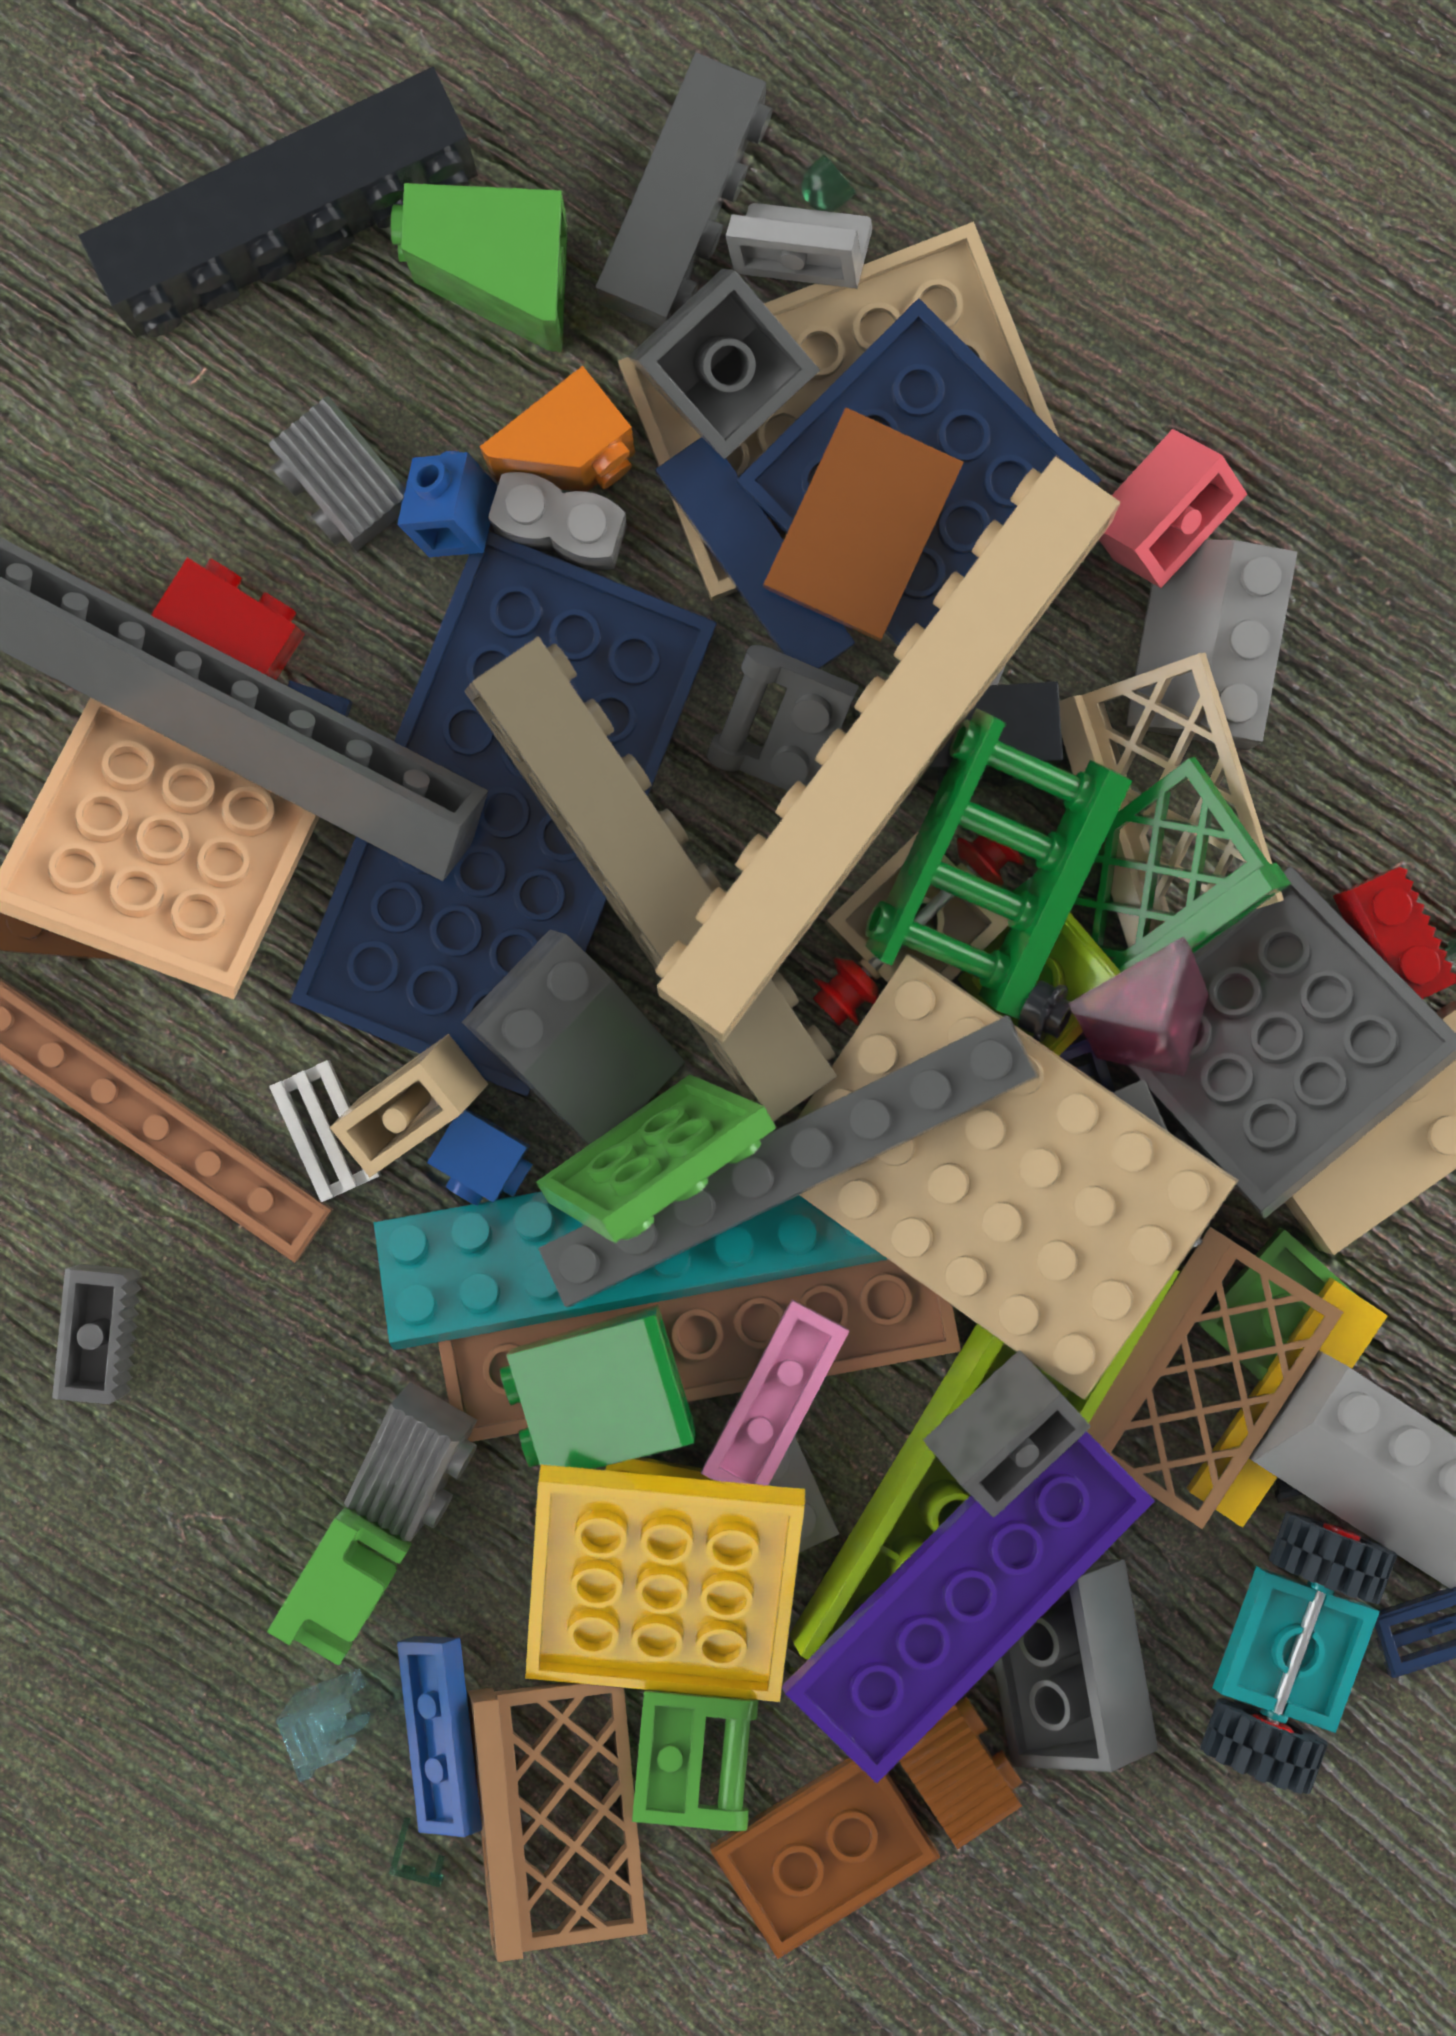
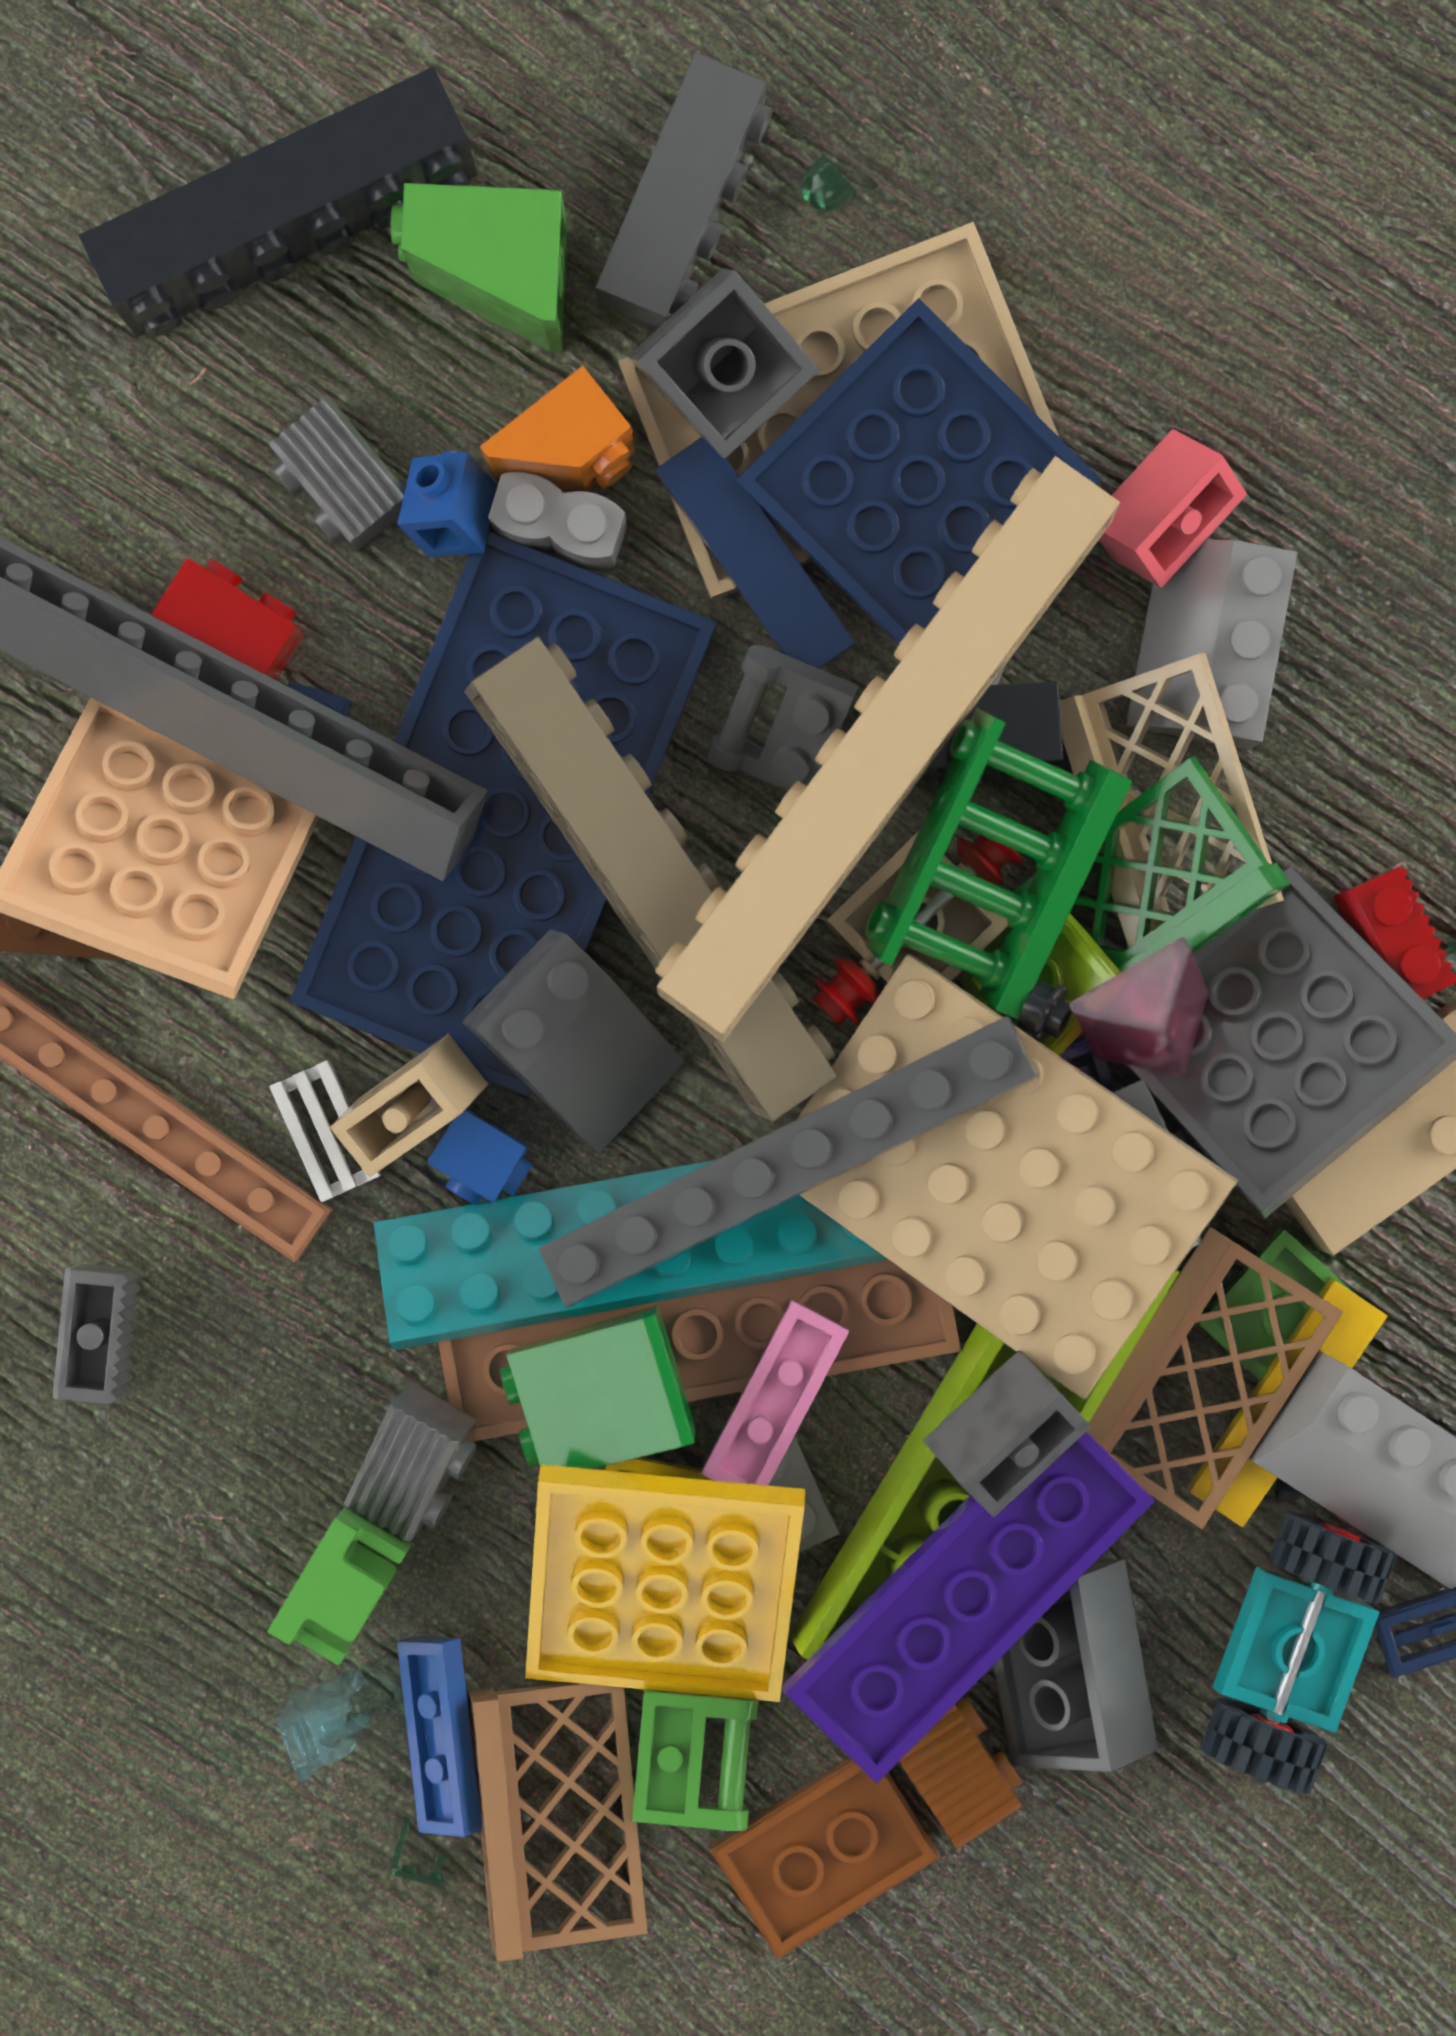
(656, 1157): bright green plate -> none
(799, 244): light grey panel -> none
(863, 524): dark orange tile -> none

